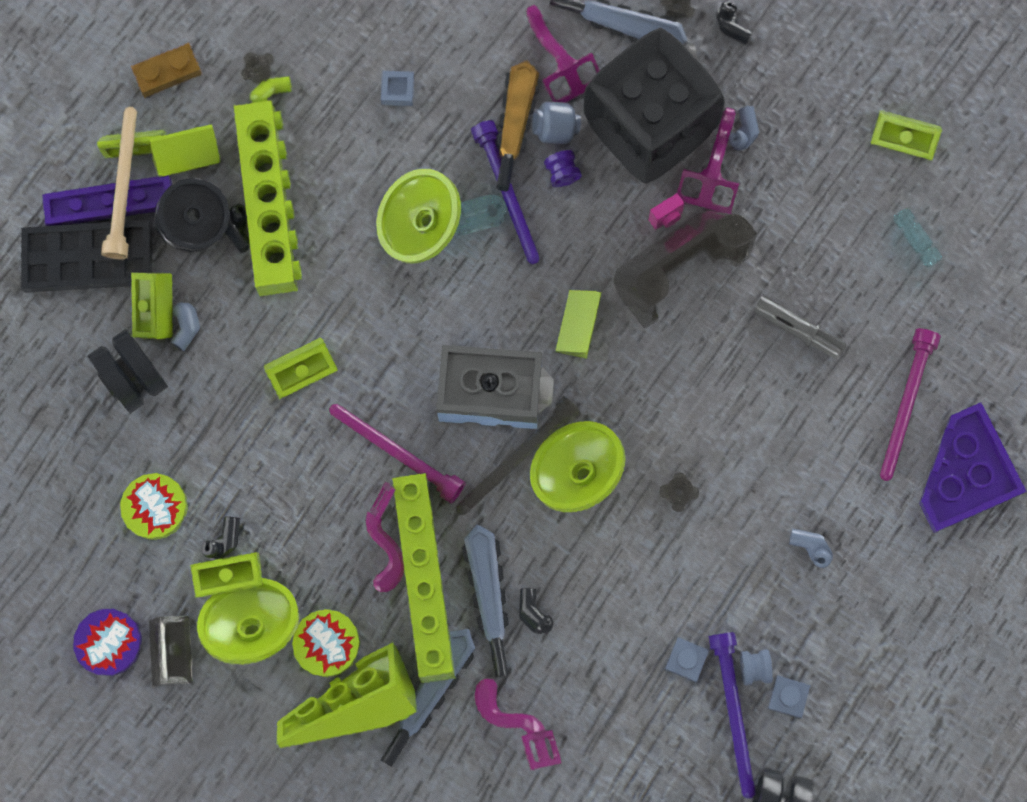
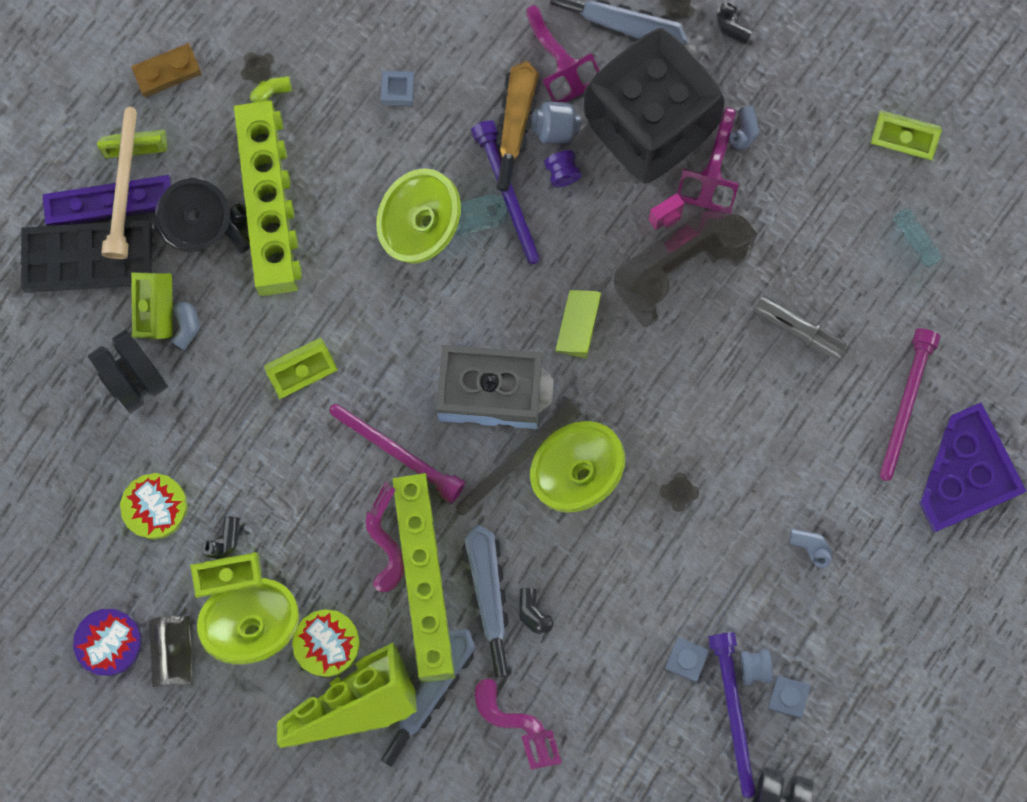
(184, 150): lime slope -> none

